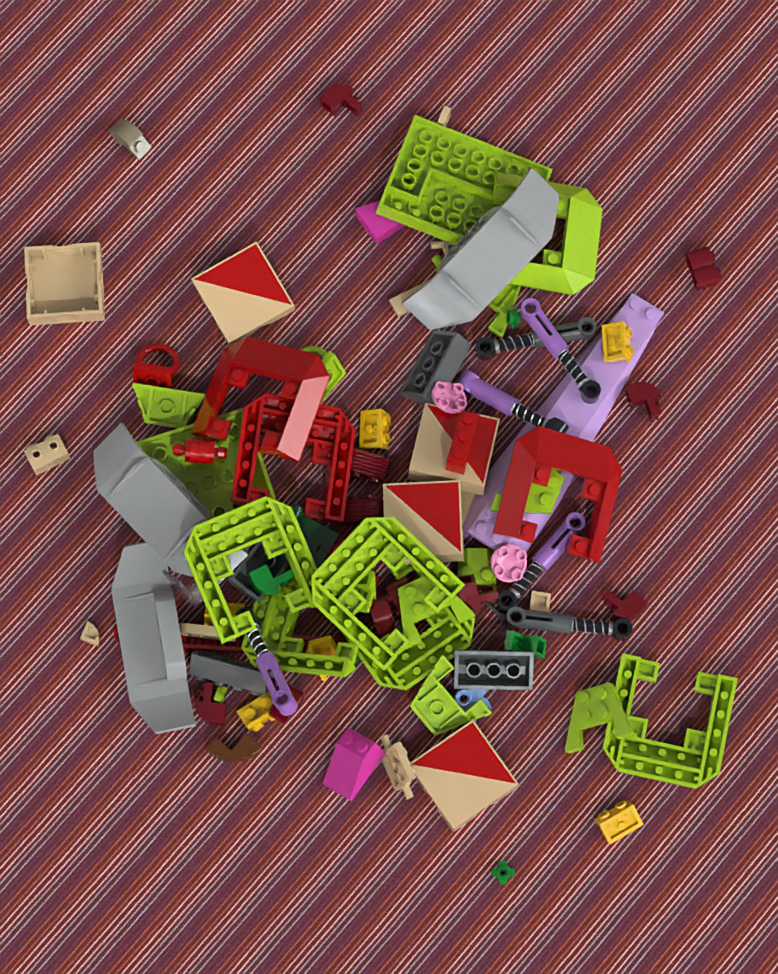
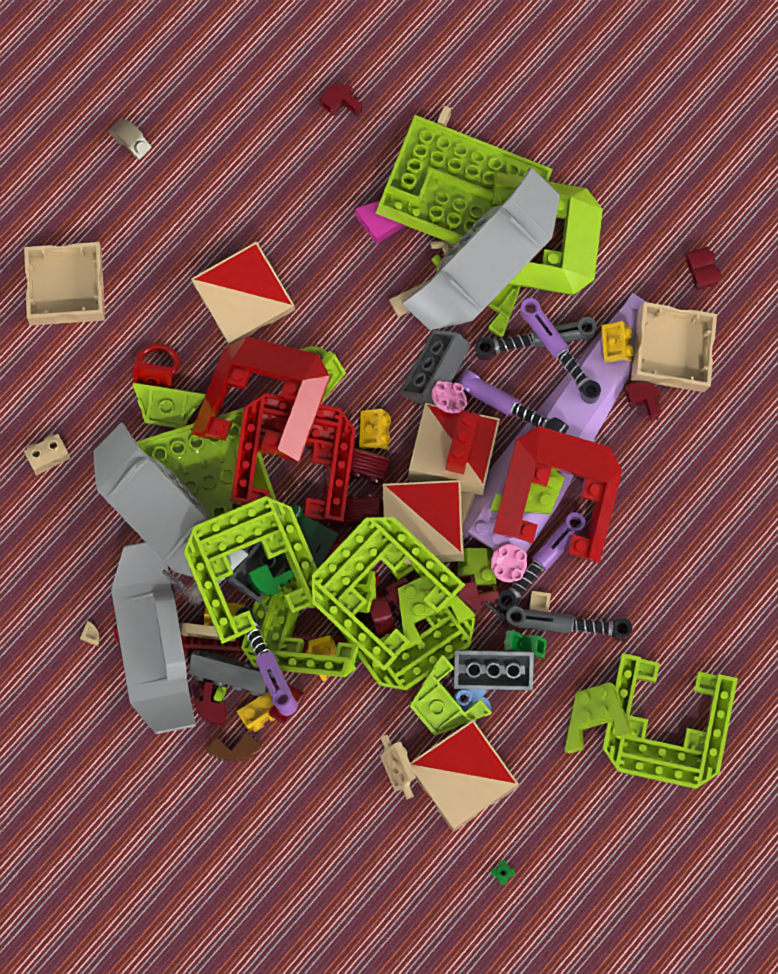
(200, 451): red piece -> none
(352, 763): dark pink slope -> none
(513, 317): green plate -> none
(618, 821): yellow bracket -> none
(627, 609): dark red brick -> none
(673, 347): none -> tan tile

